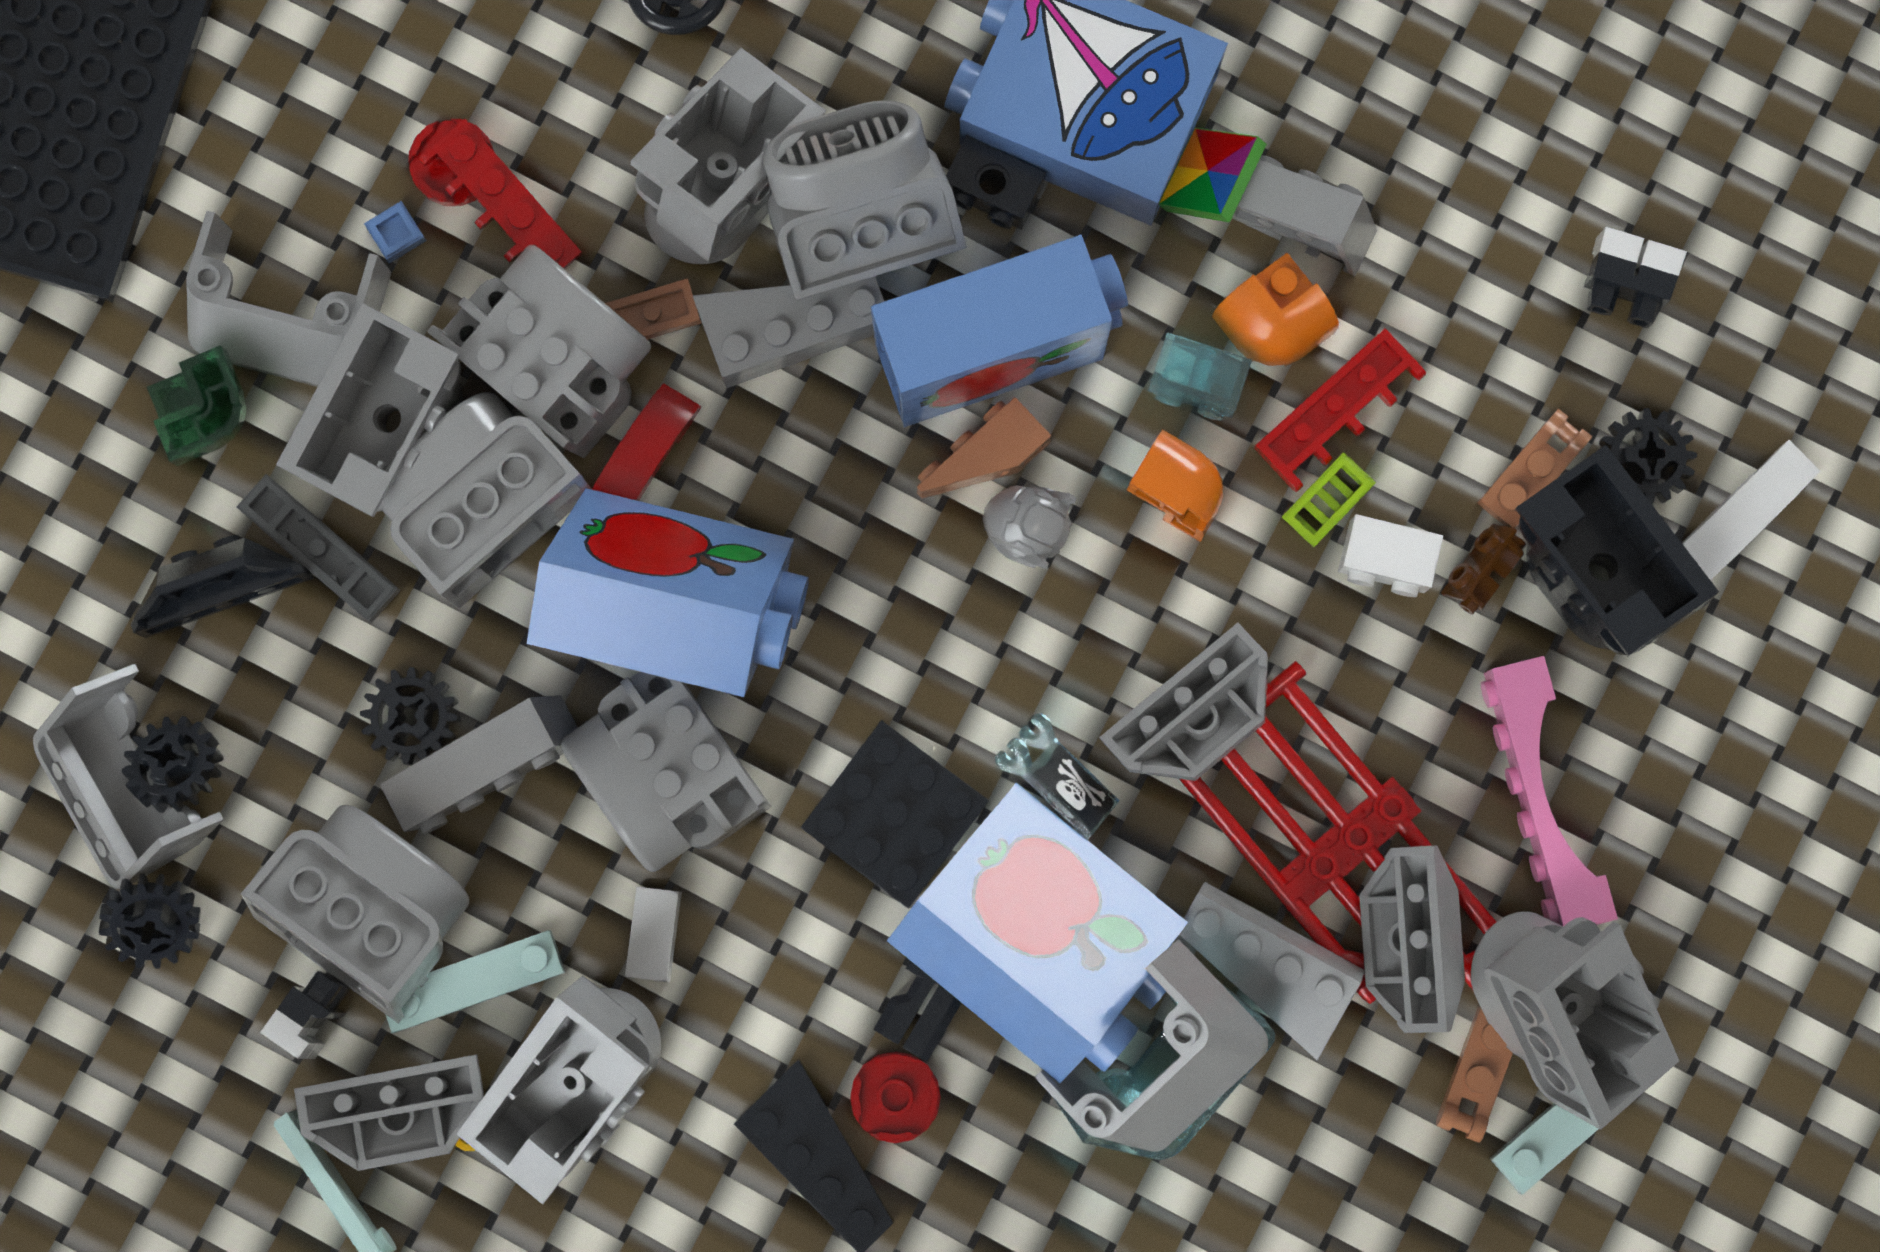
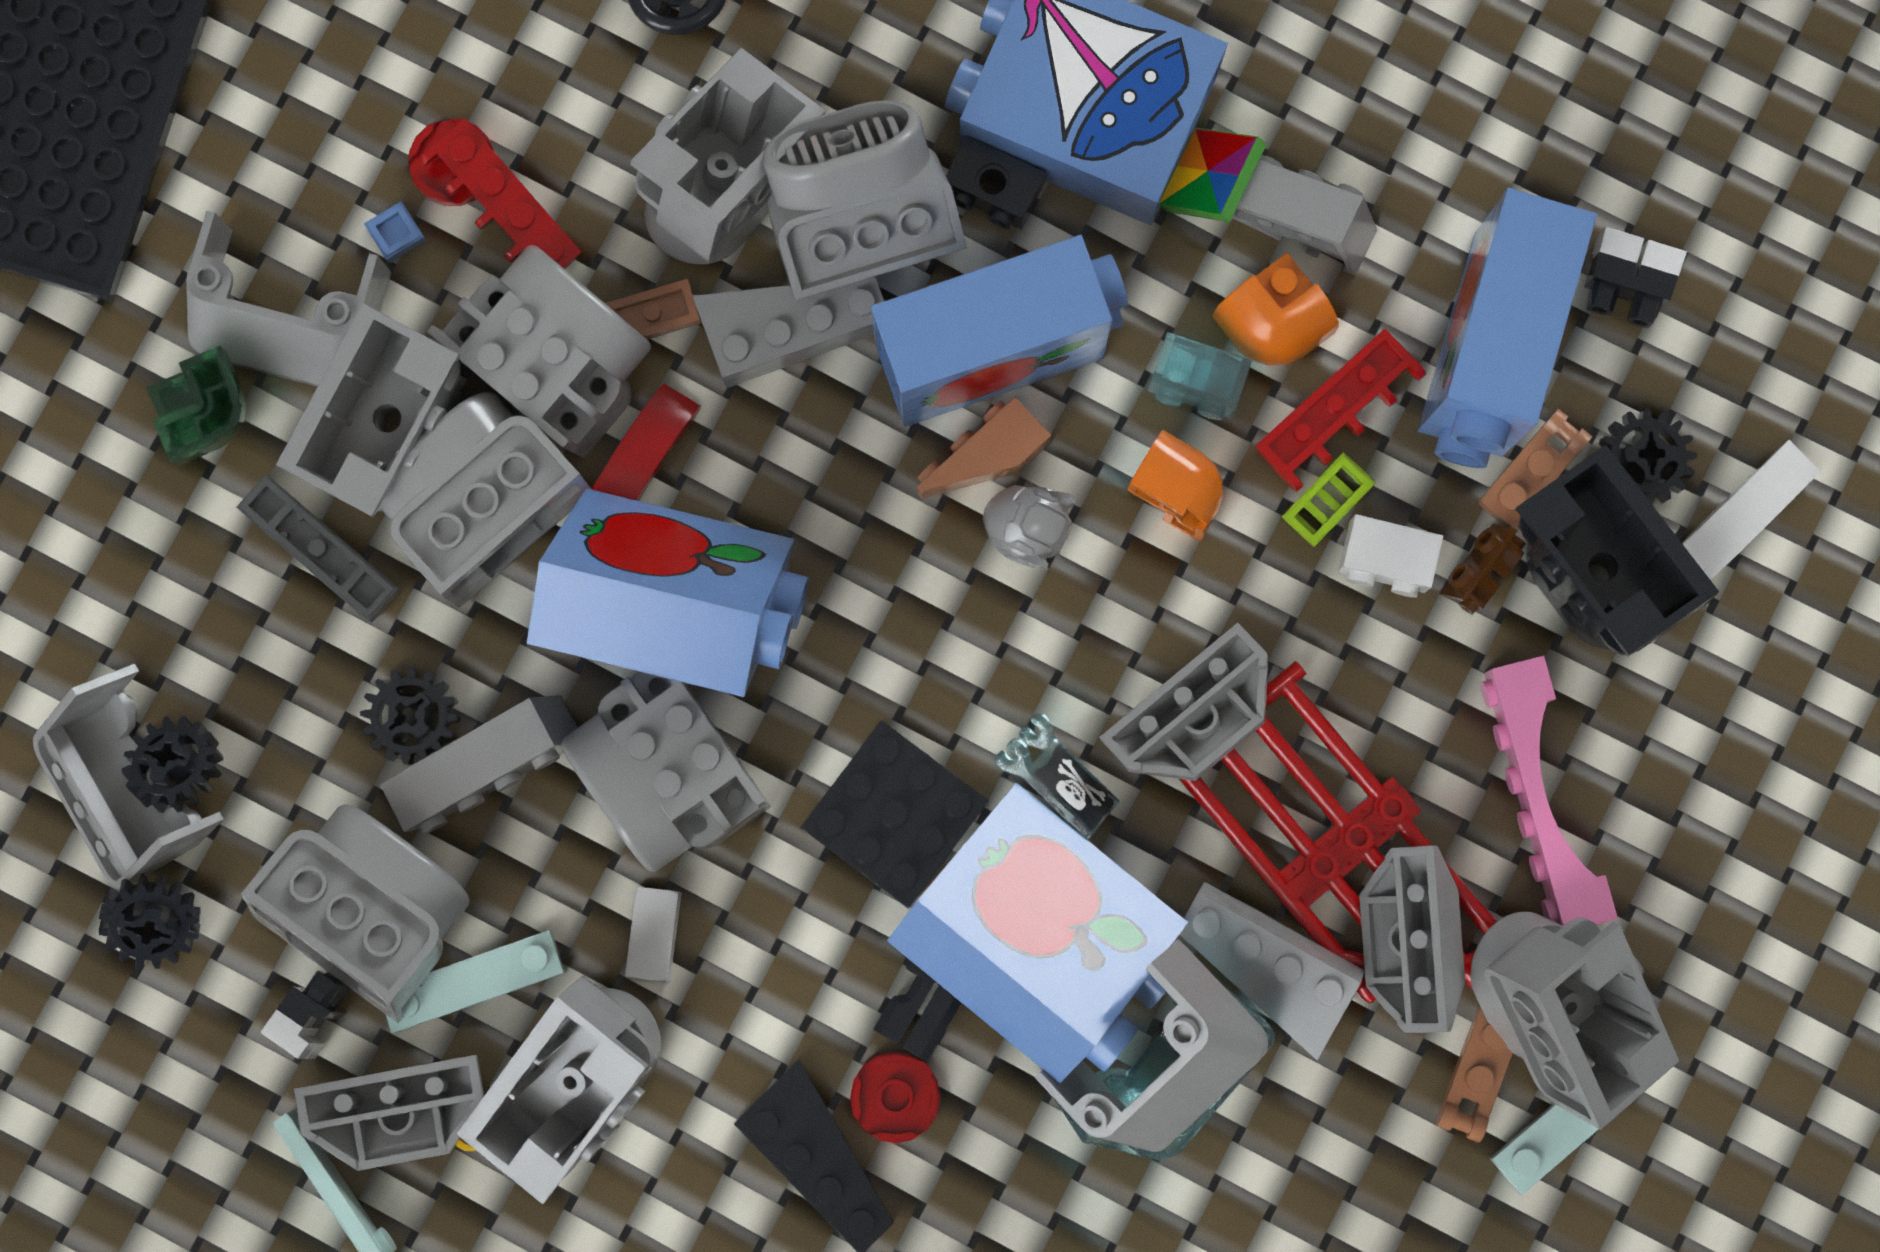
(213, 582): black wedge -> none
(1505, 327): none -> medium blue brick

